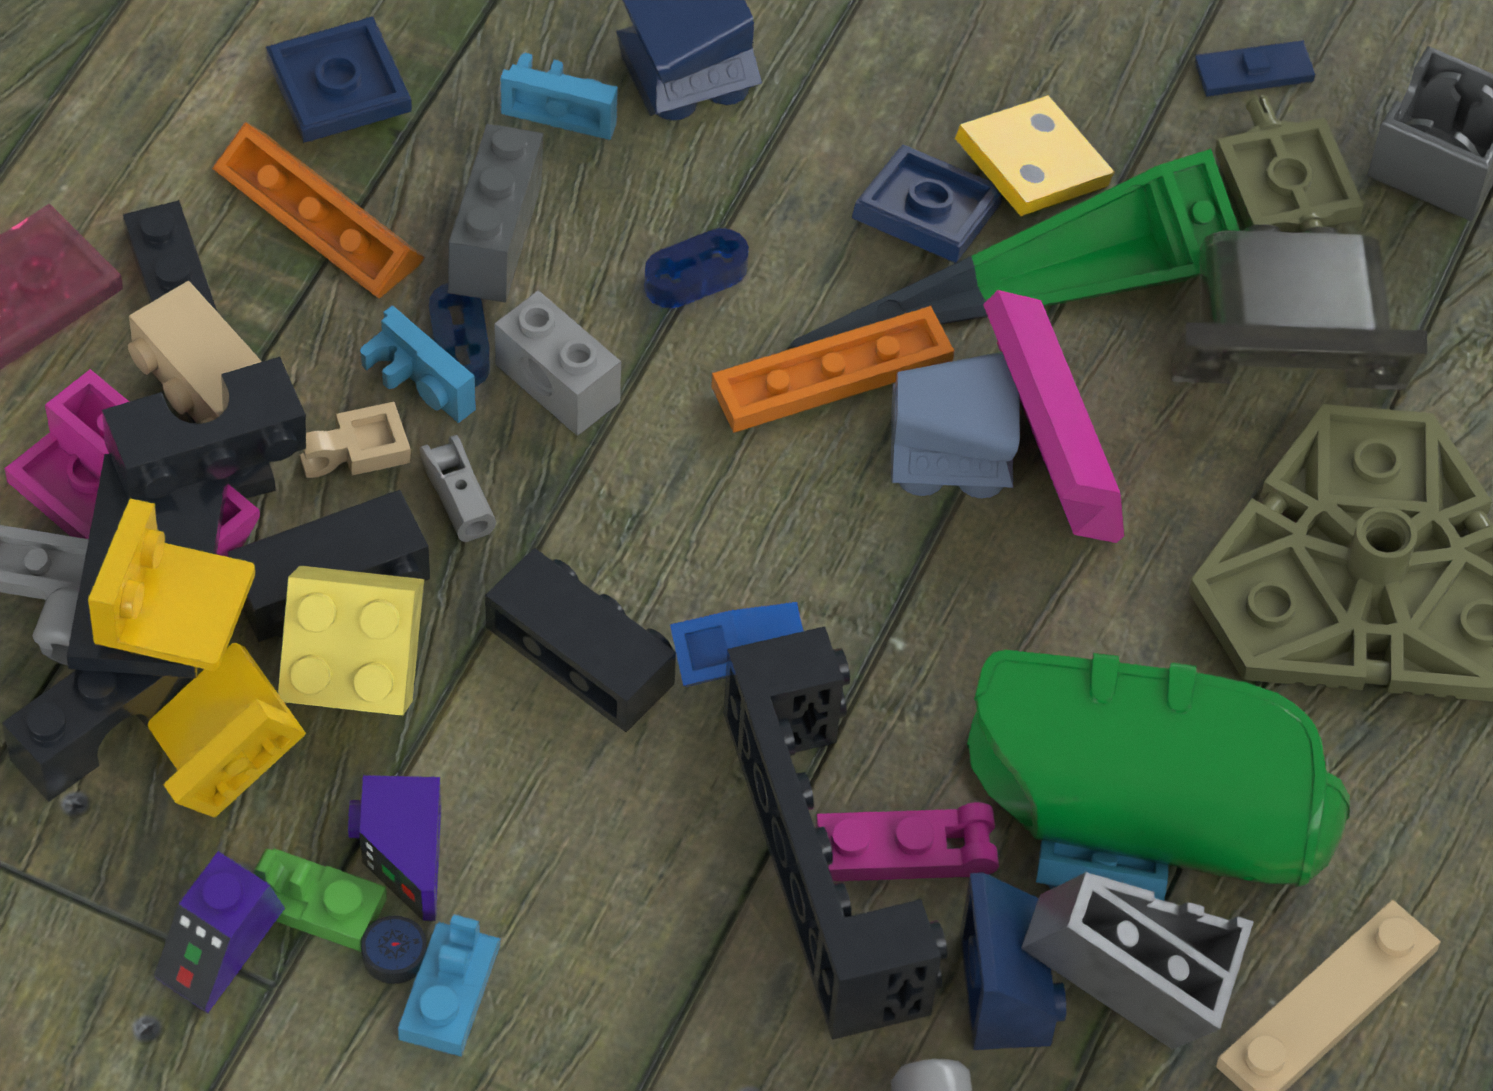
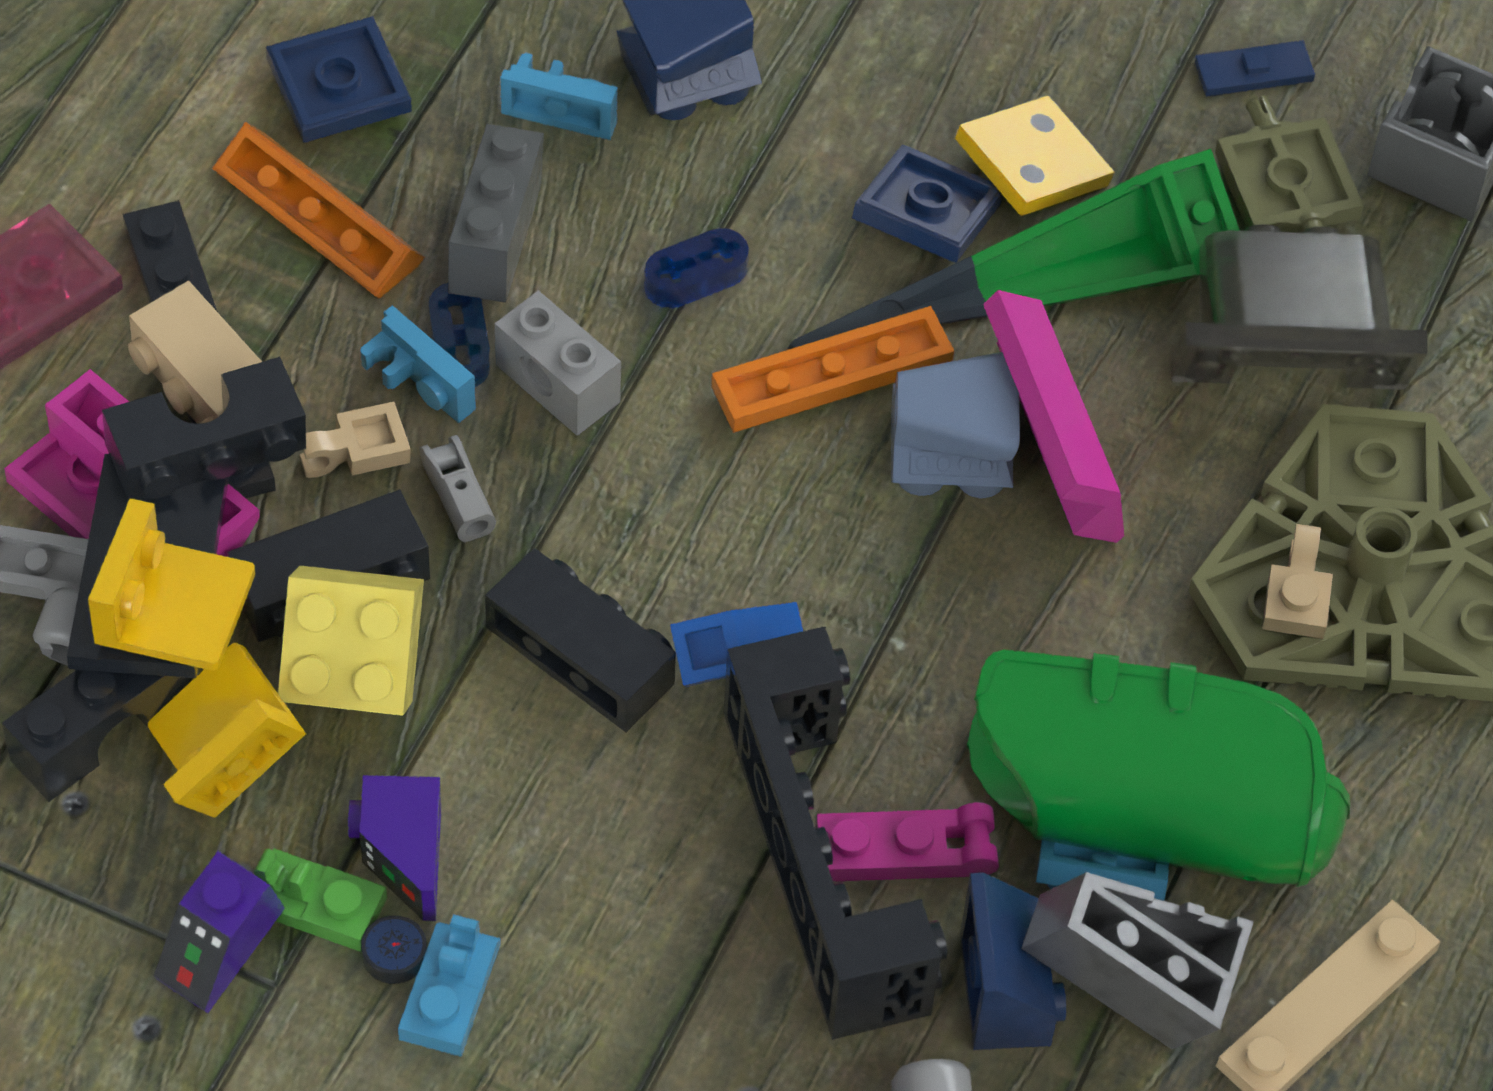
(1298, 594): none -> tan plate

